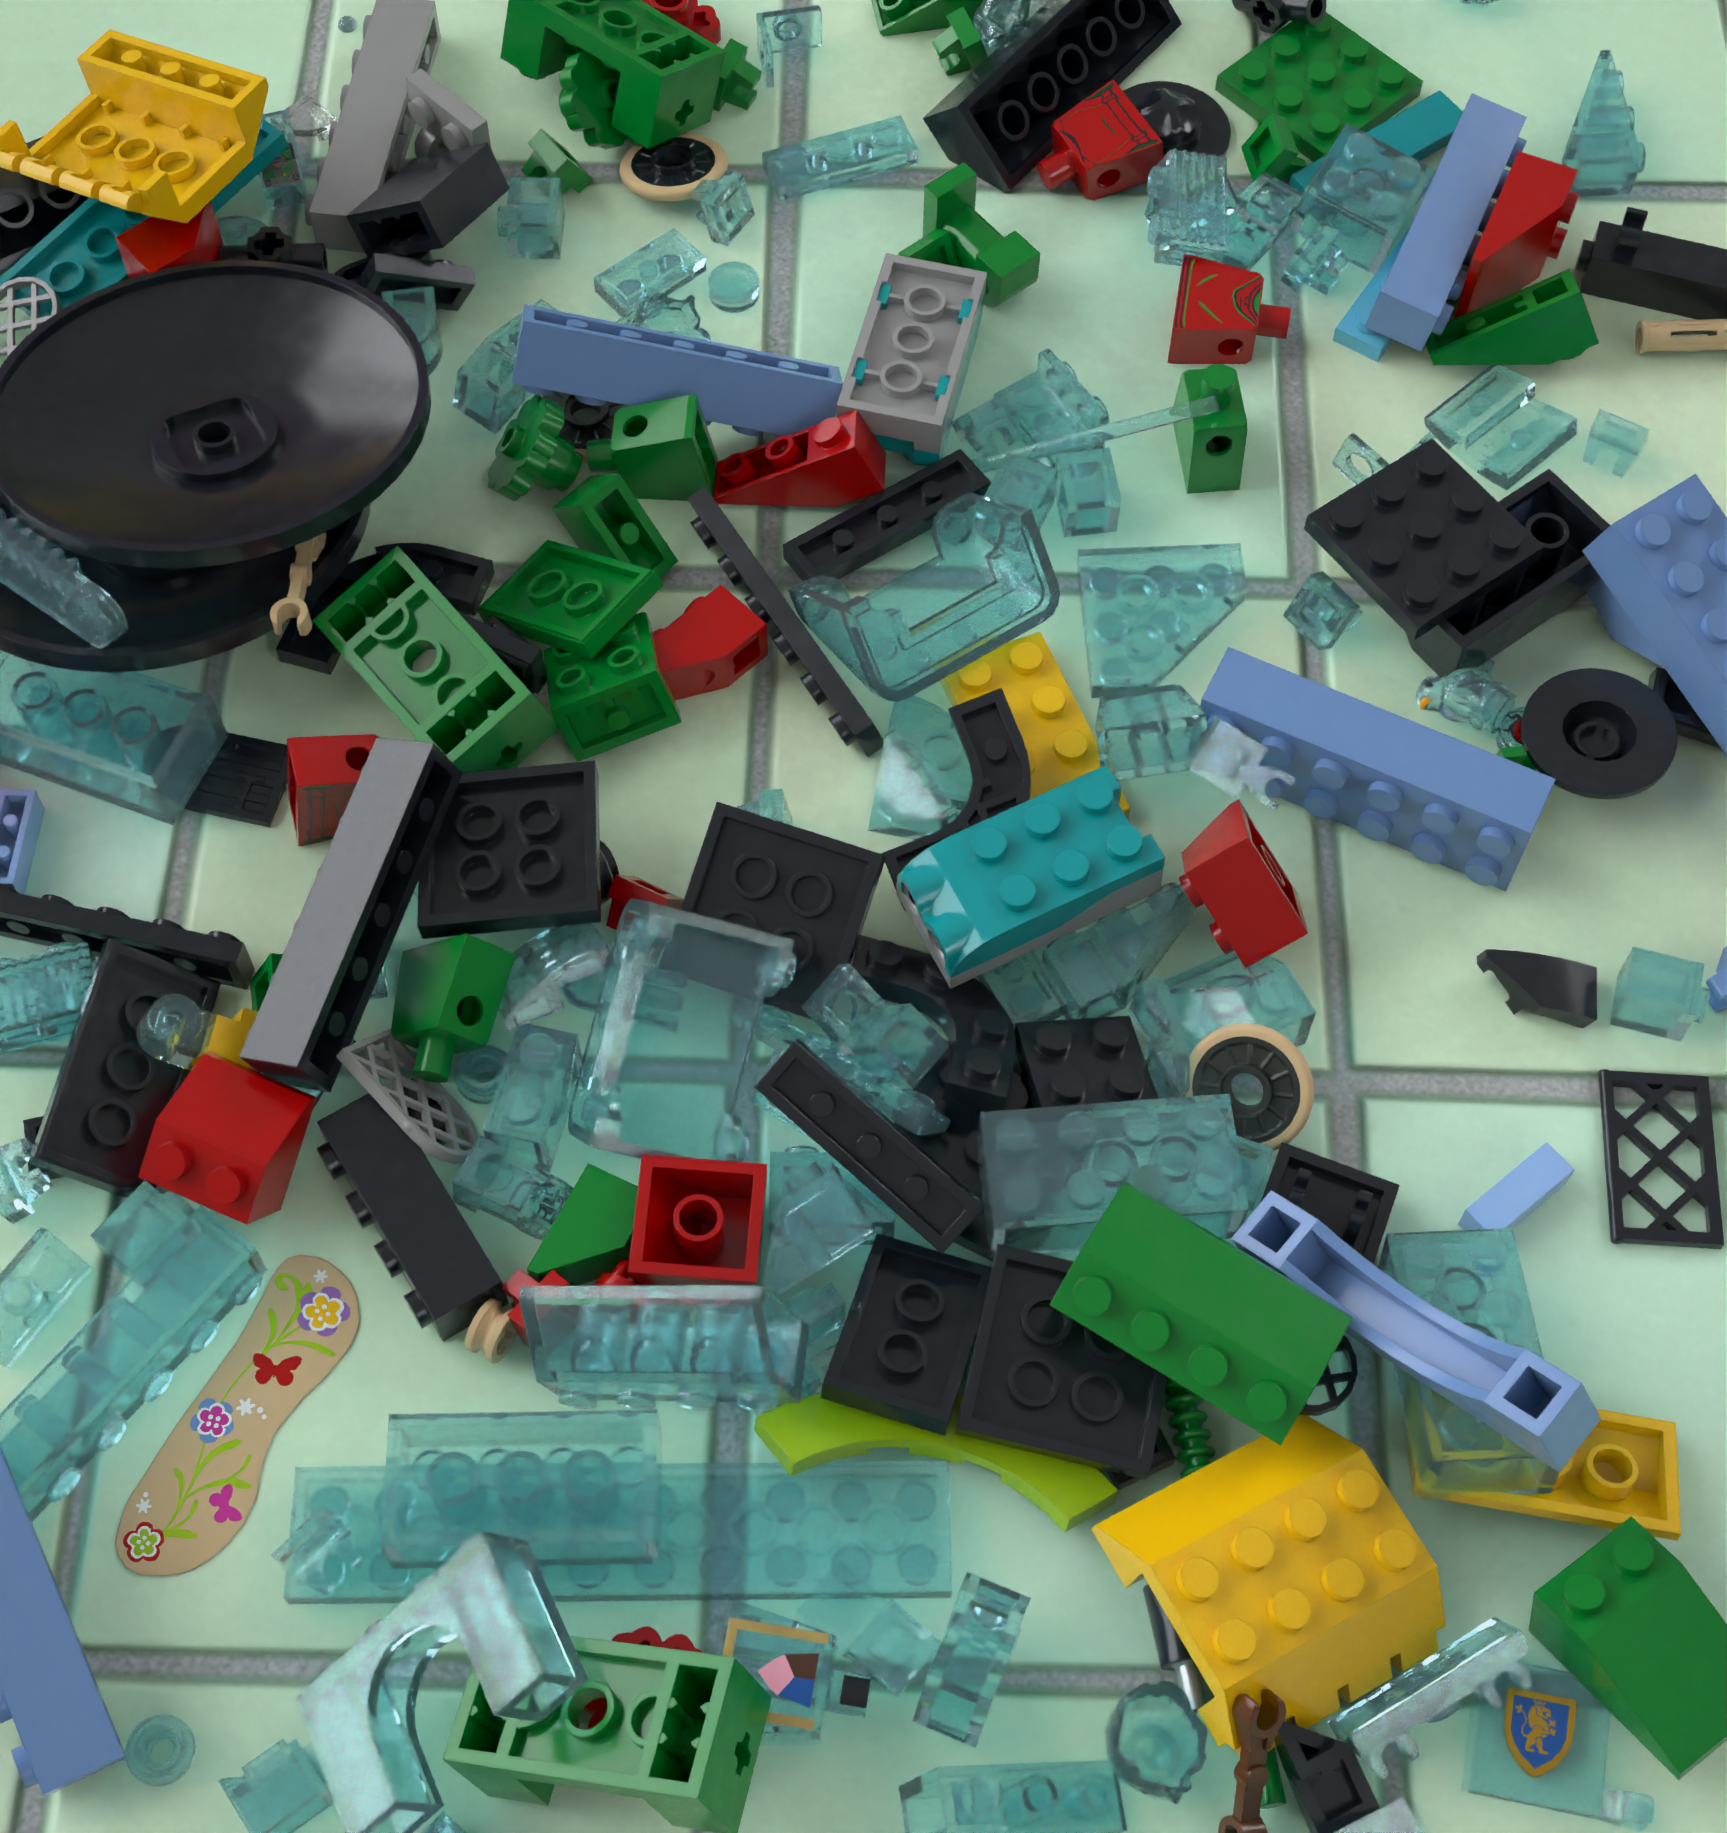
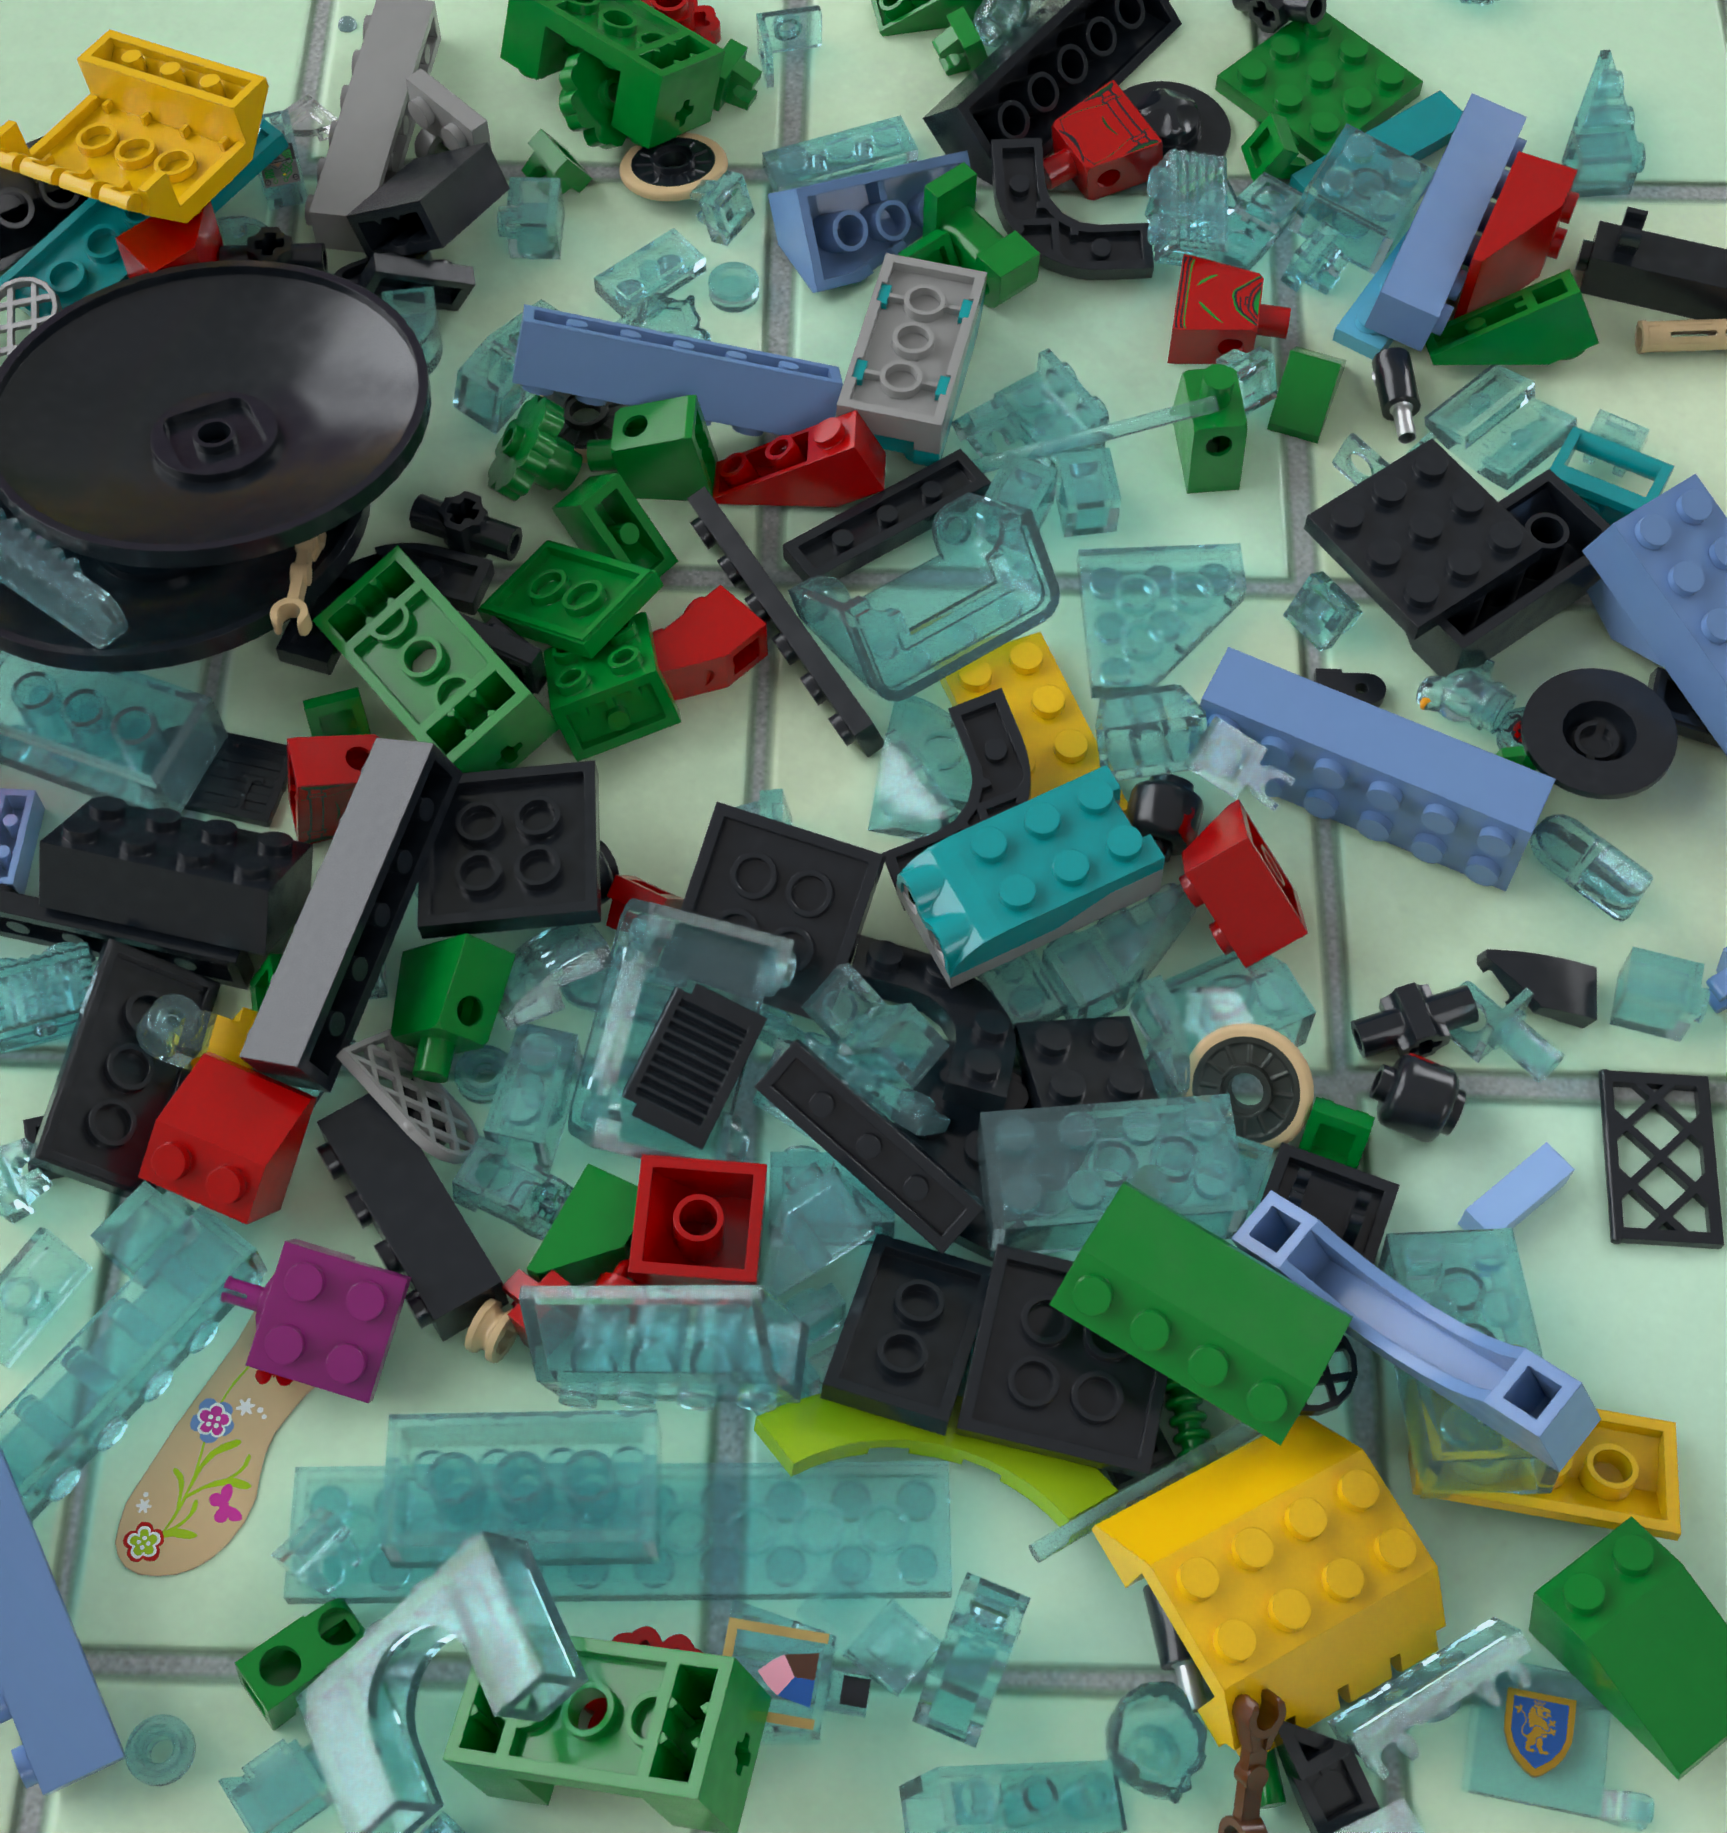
(175, 874): none -> black brick
(296, 1658): none -> green leg
(323, 1319): none -> magenta plate
(337, 714): none -> green tile
(466, 526): none -> black axle
(692, 1063): none -> black window
(847, 224): none -> medium blue wedge
(1063, 243): none -> black plate
(1142, 1489): none -> clear light blue axle
(1167, 811): none -> black head
(1255, 376): none -> clear light blue tile
(1306, 394): none -> green slope
(1336, 1132): none -> green tile
(1349, 683): none -> black piece
(1397, 390): none -> black piece
(1414, 1020): none -> black axle
(1418, 1097): none -> black head
(1510, 1032): none -> clear light blue bracket
(1590, 865): none -> clear light blue arm
(1606, 498): none -> teal tile

